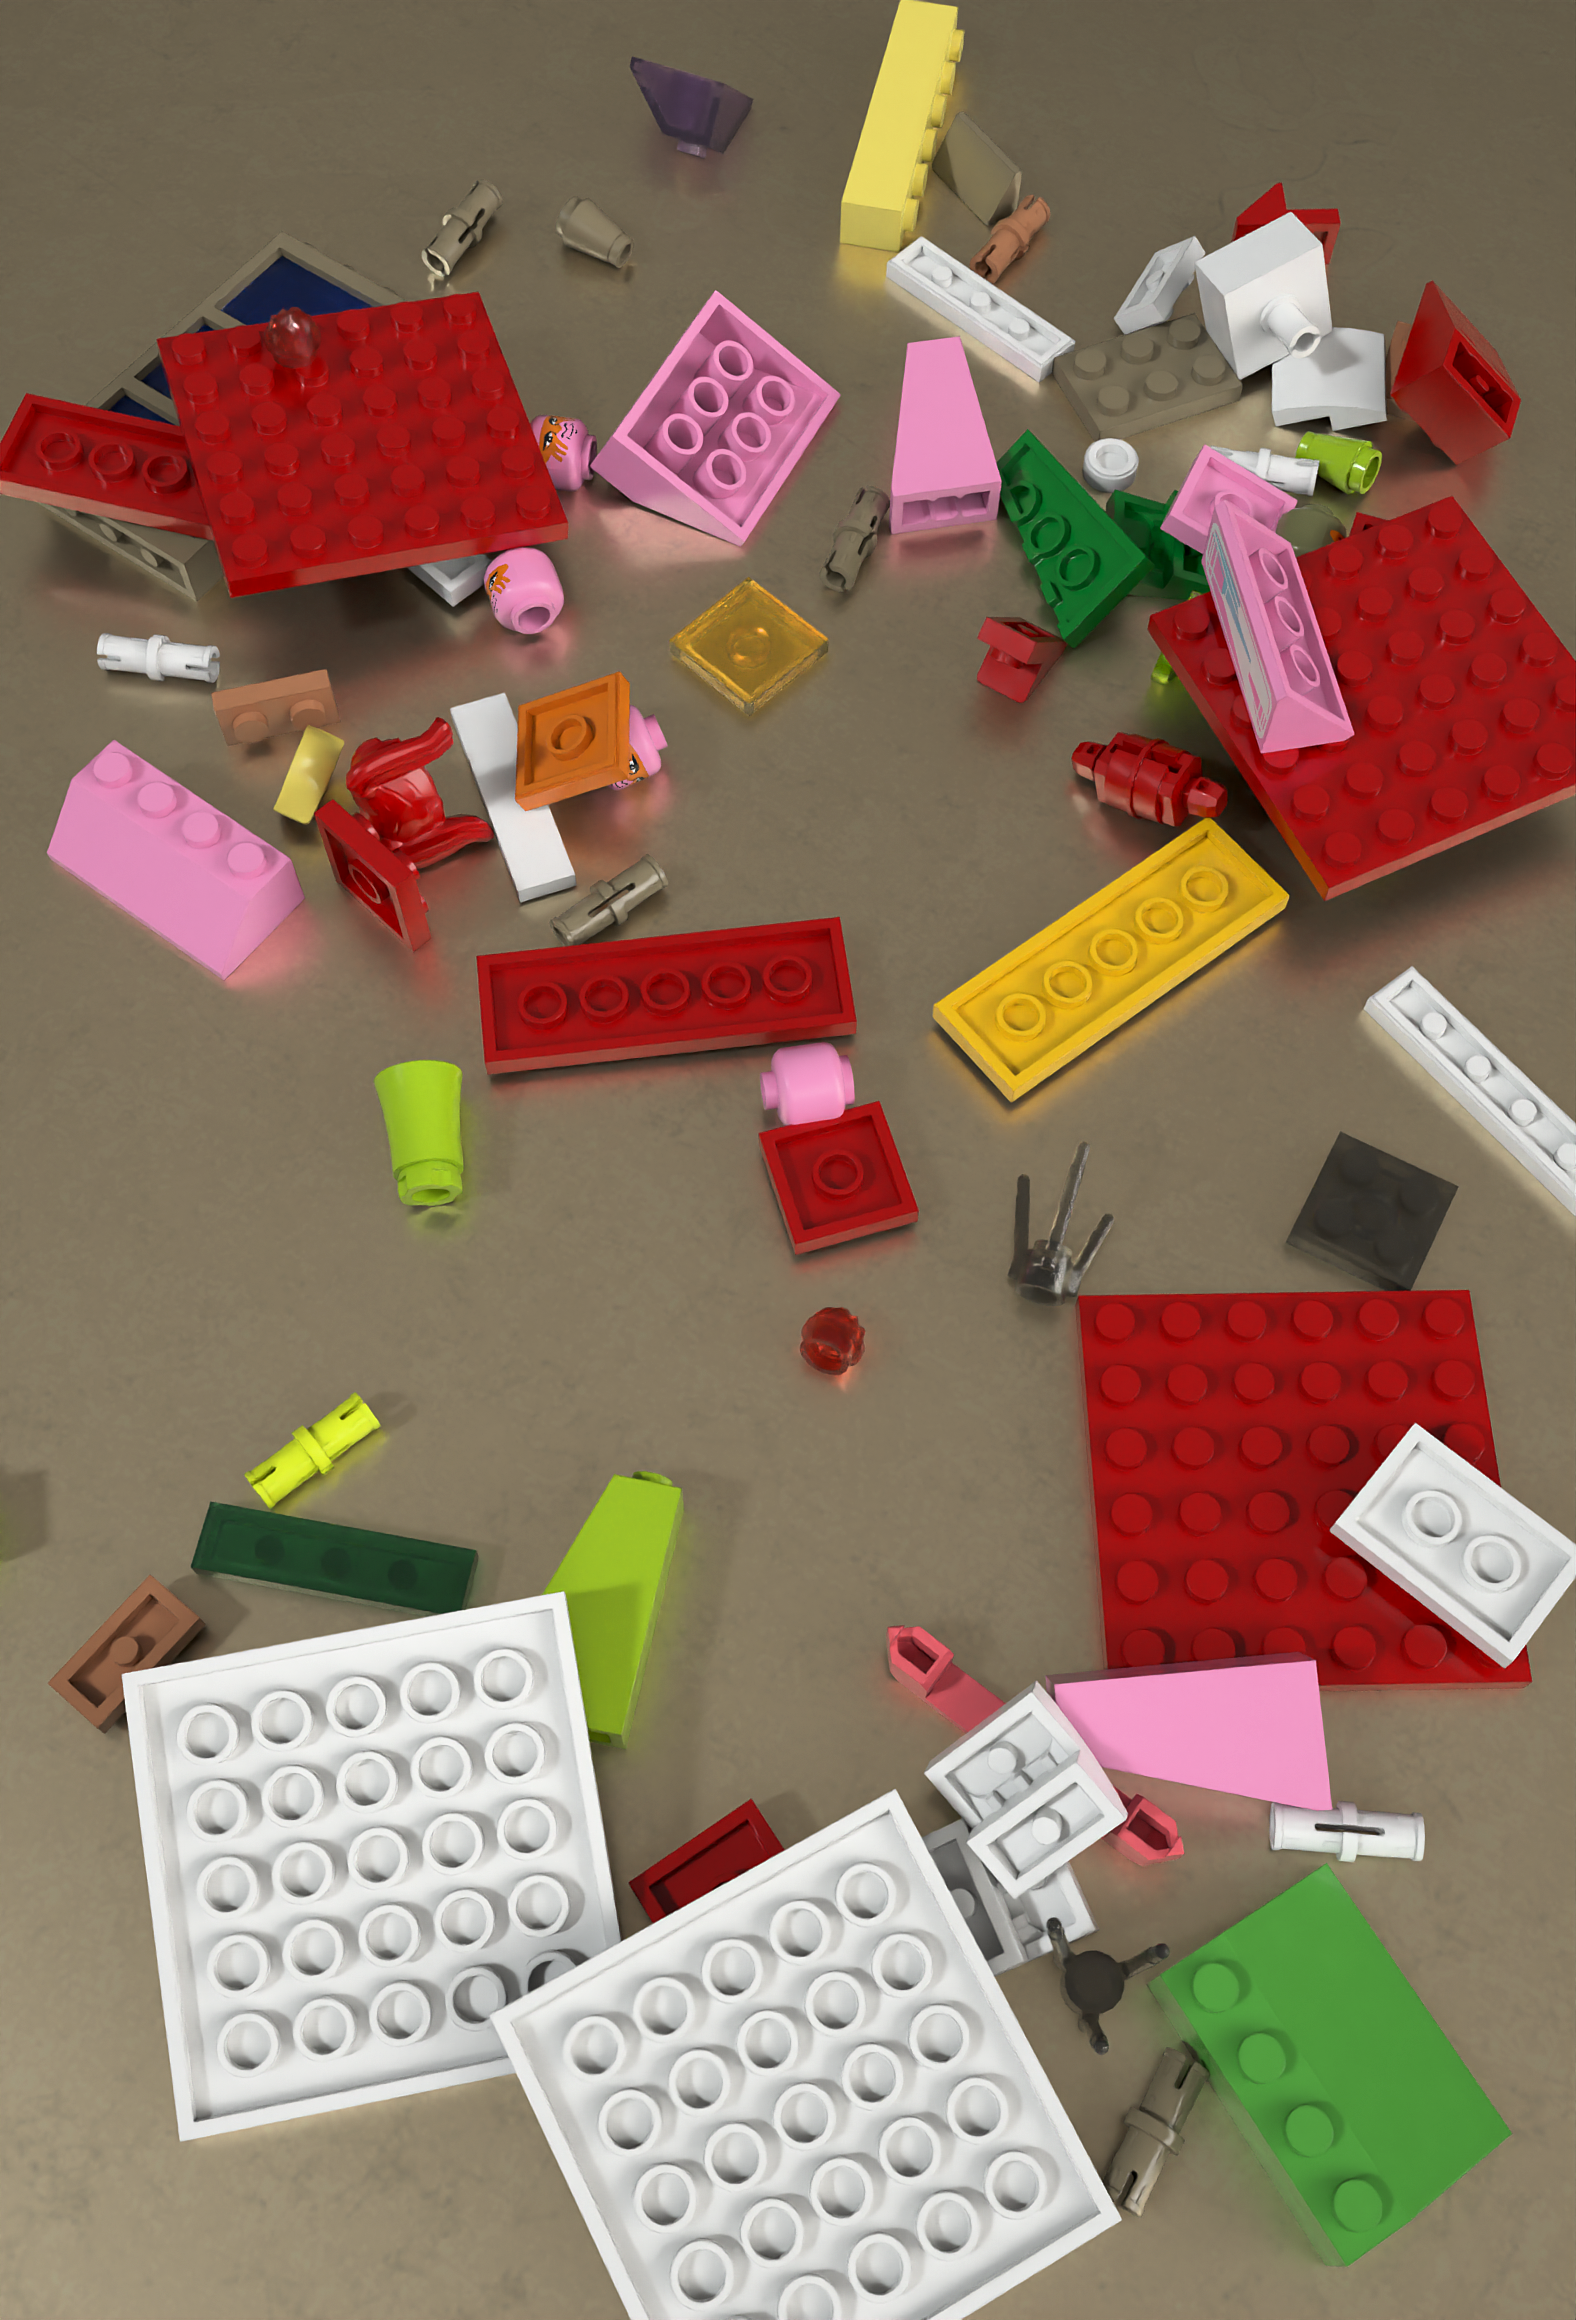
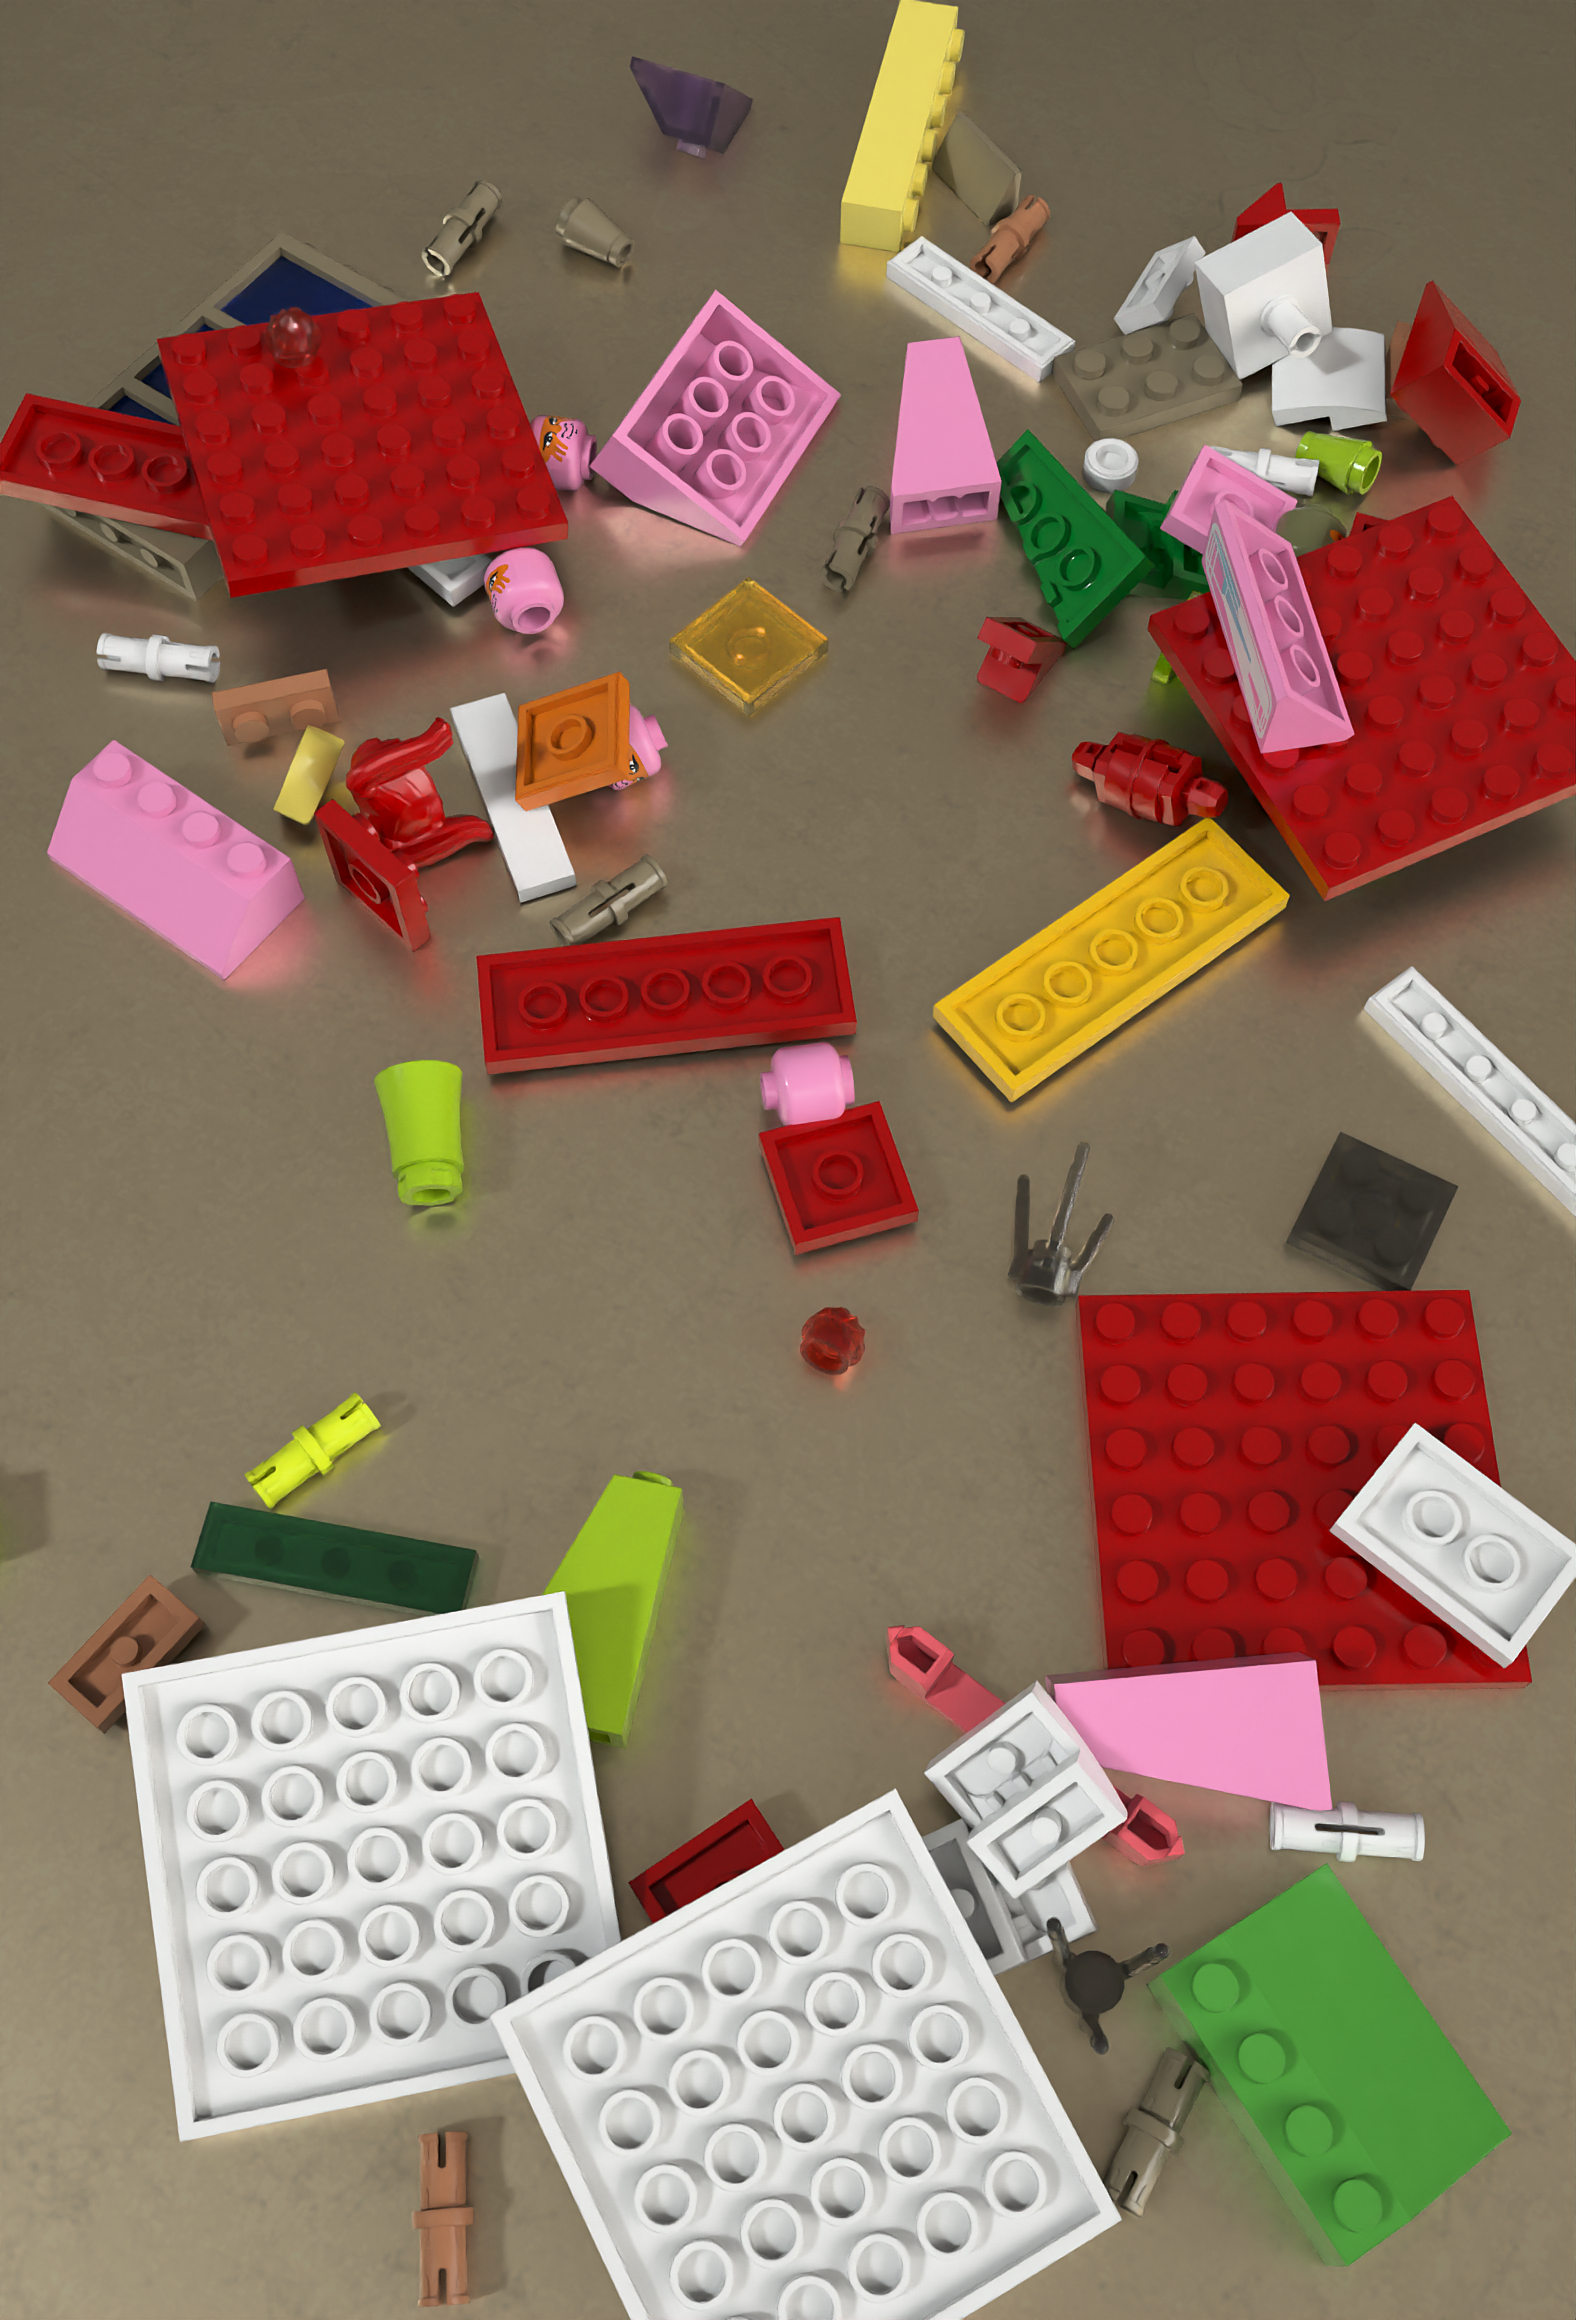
(443, 2219): none -> nougat pin

